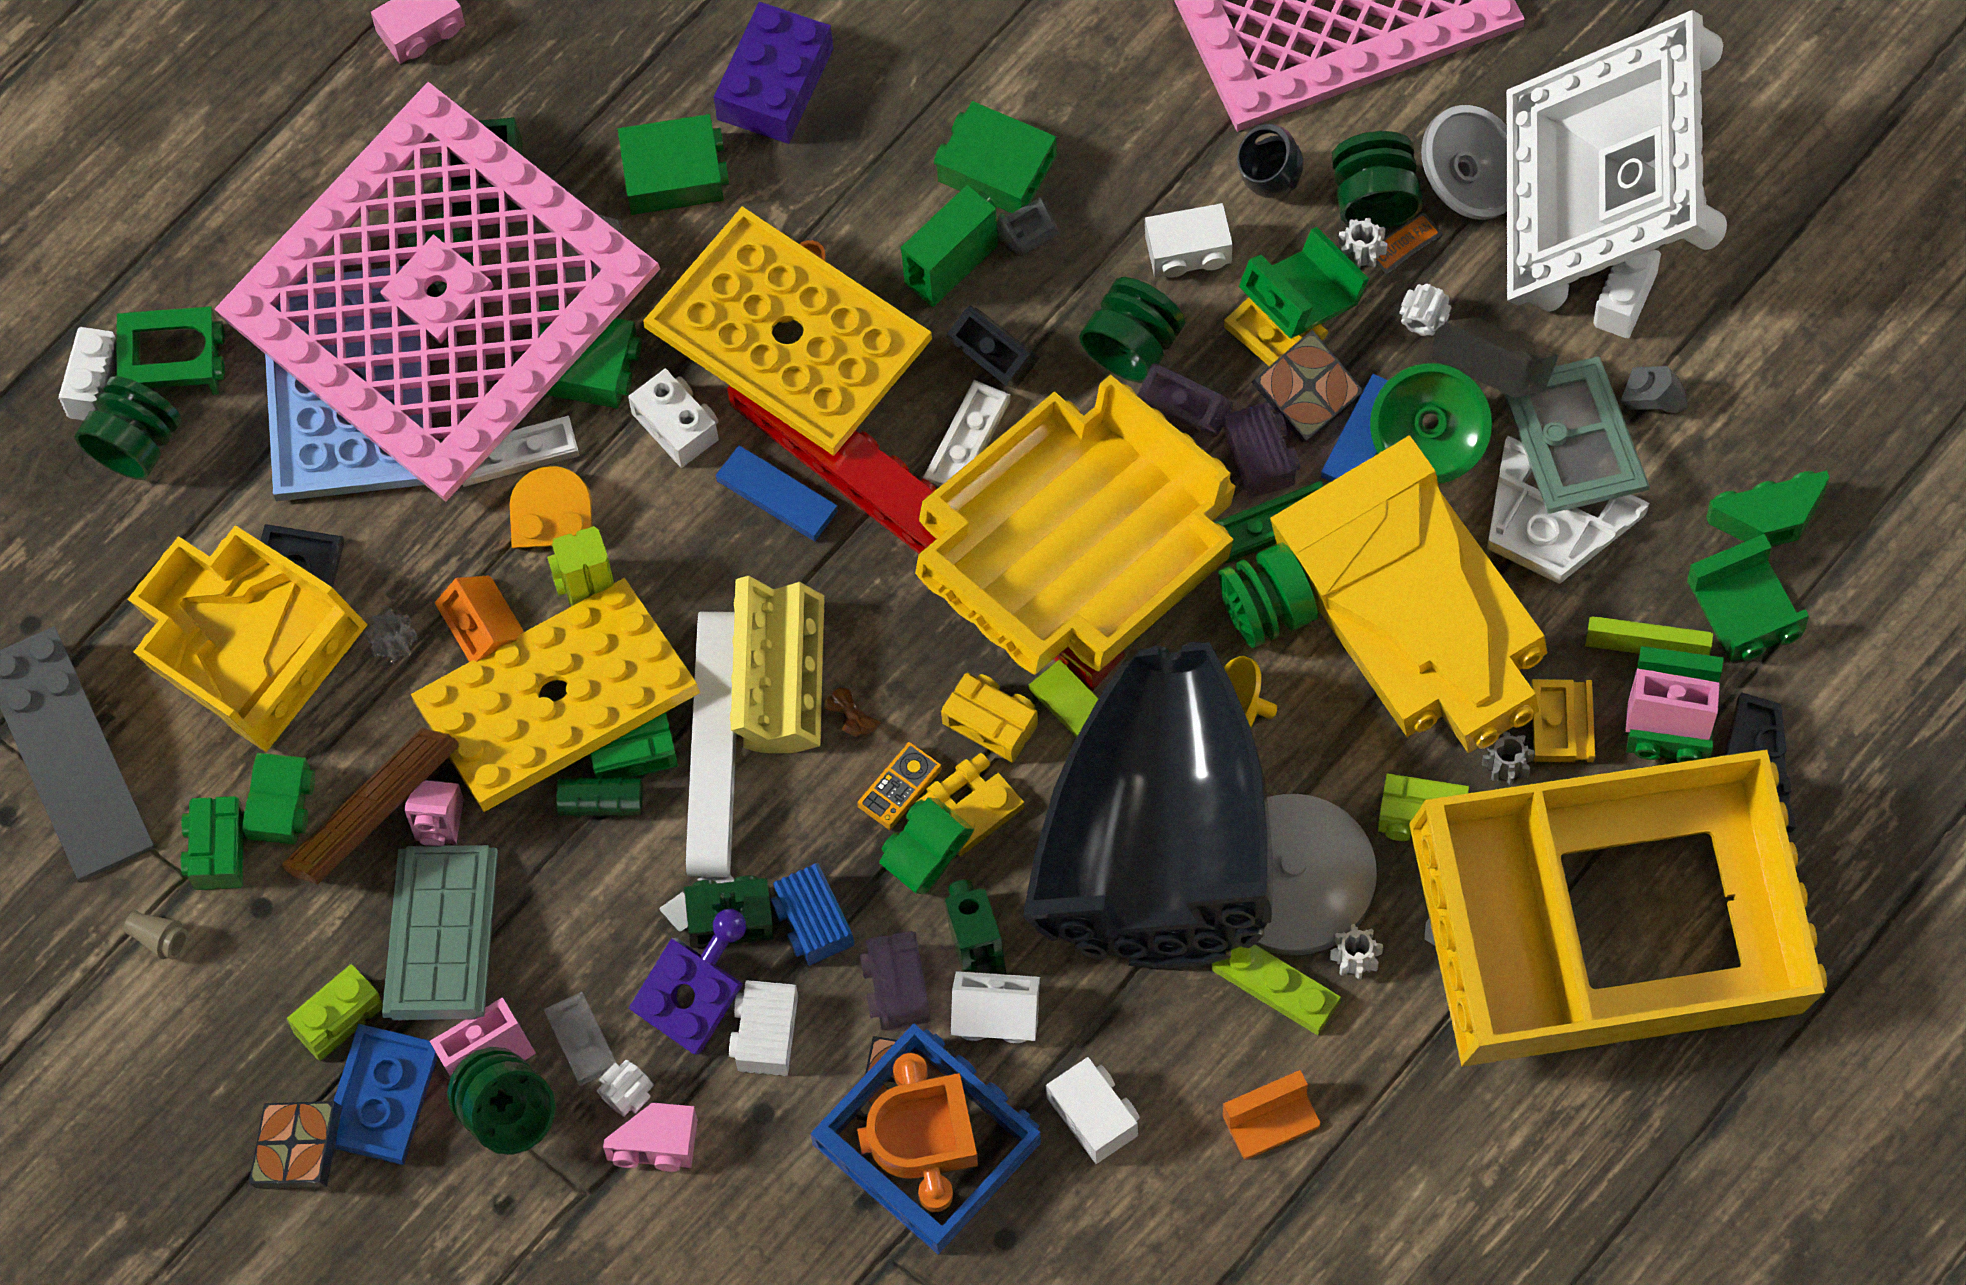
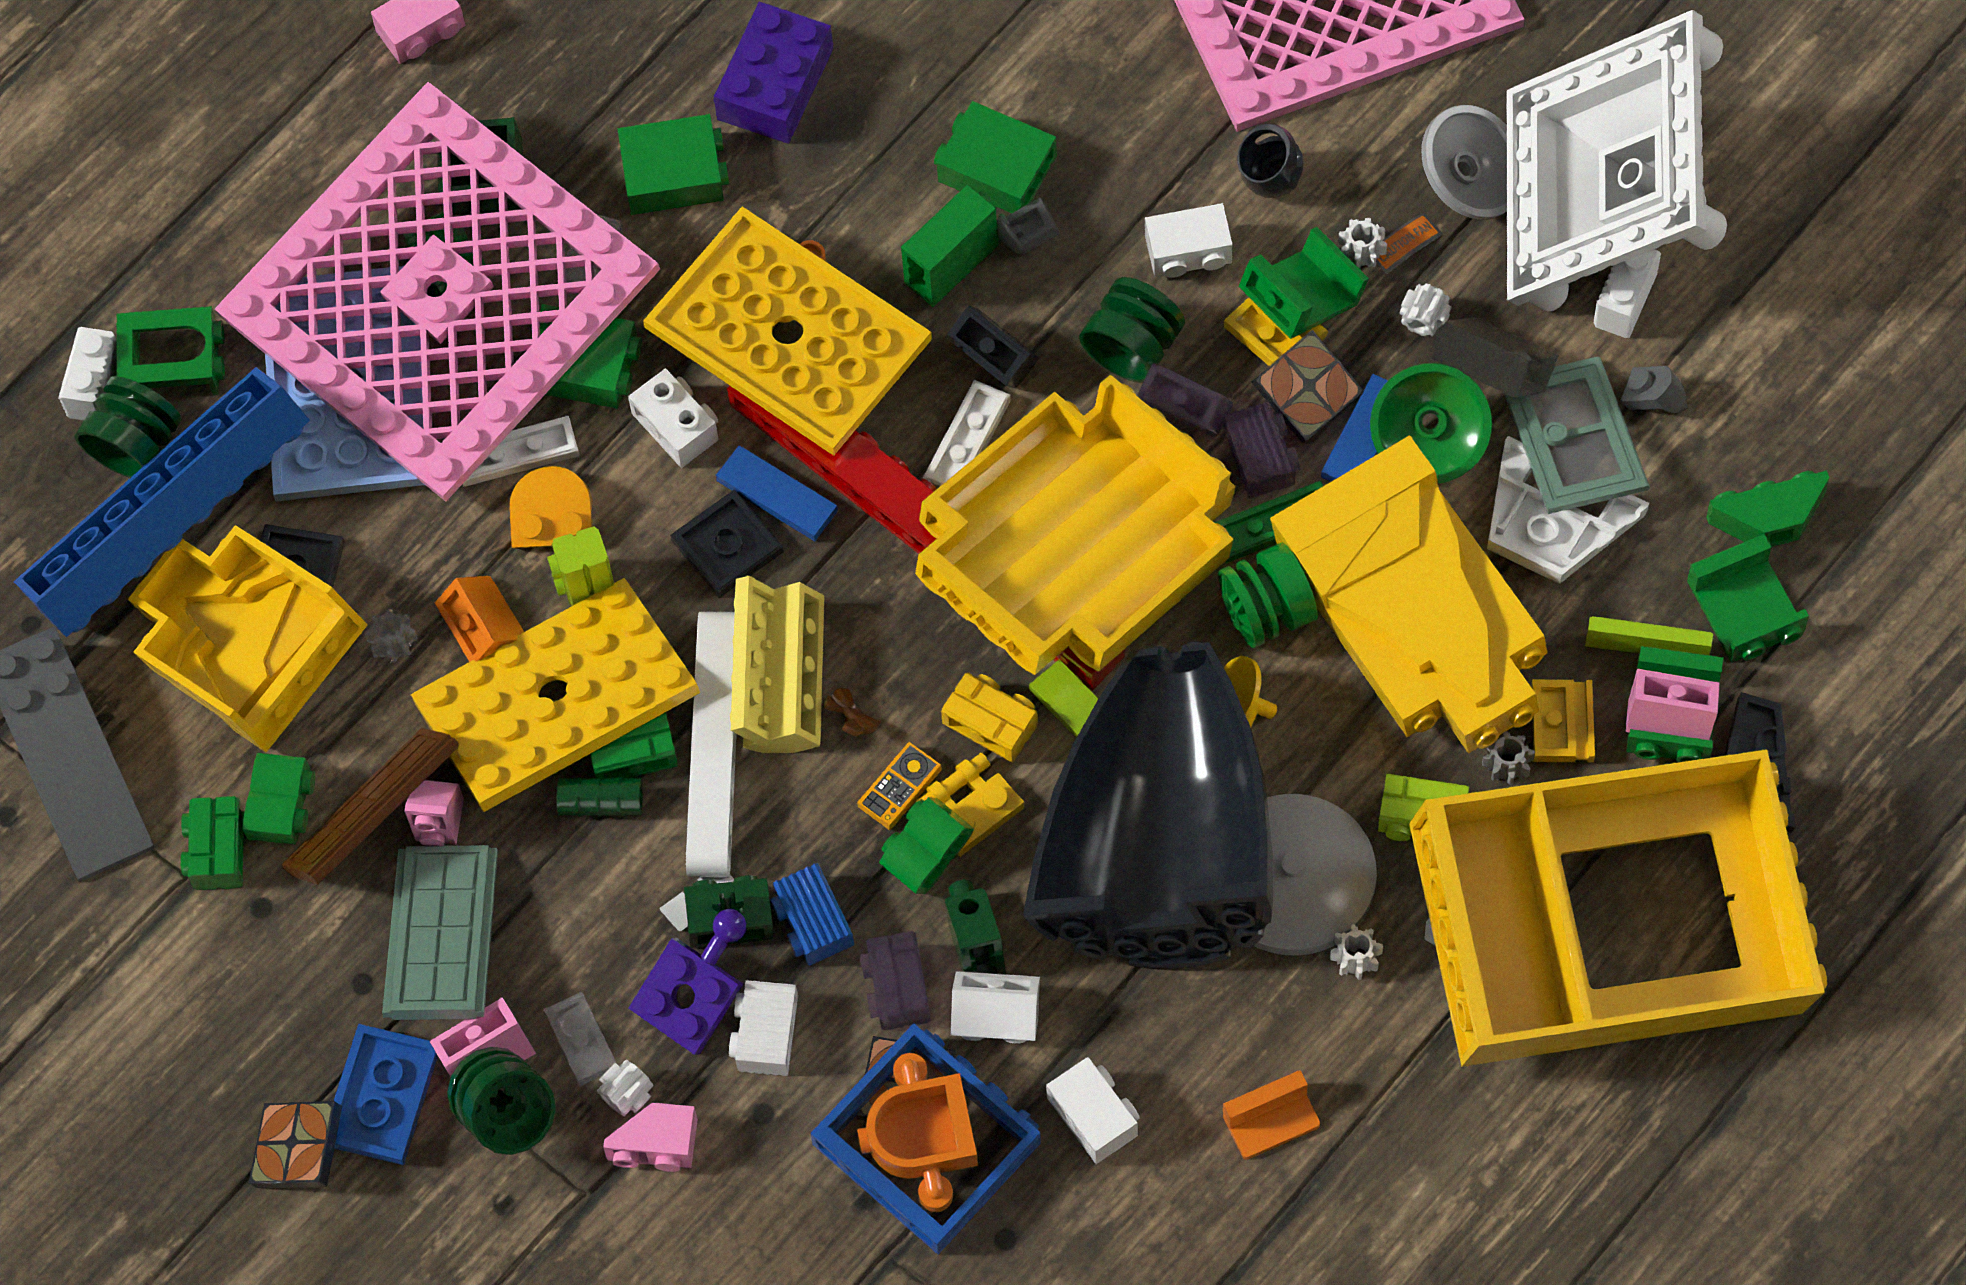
(160, 935): dark tan cone -> none
(162, 502): none -> blue brick
(335, 1012): lime brick -> none
(726, 543): none -> black tile
(1279, 986): lime plate -> none
(1377, 178): dark green wheel -> none

